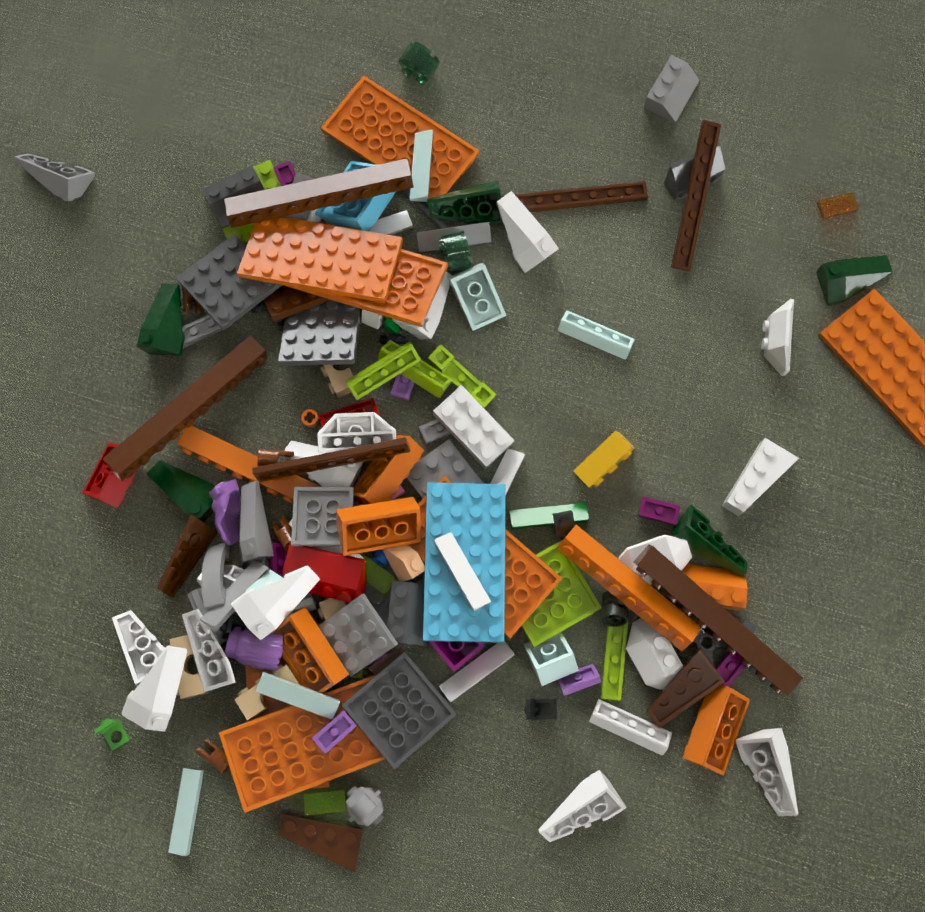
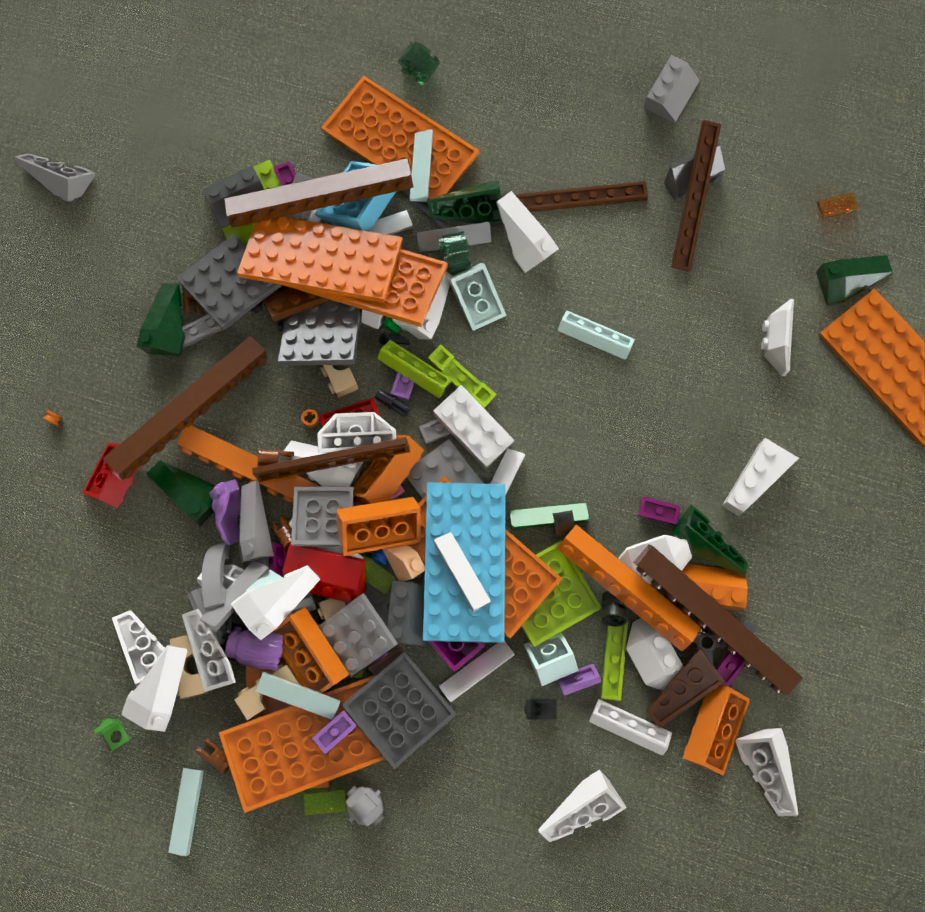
(52, 418): none -> orange bush
(187, 553): reddish brown wing -> none
(327, 839): reddish brown wing -> none
(383, 370): lime slope -> none
(392, 402): none -> black axle
(604, 459): yellow wedge -> none

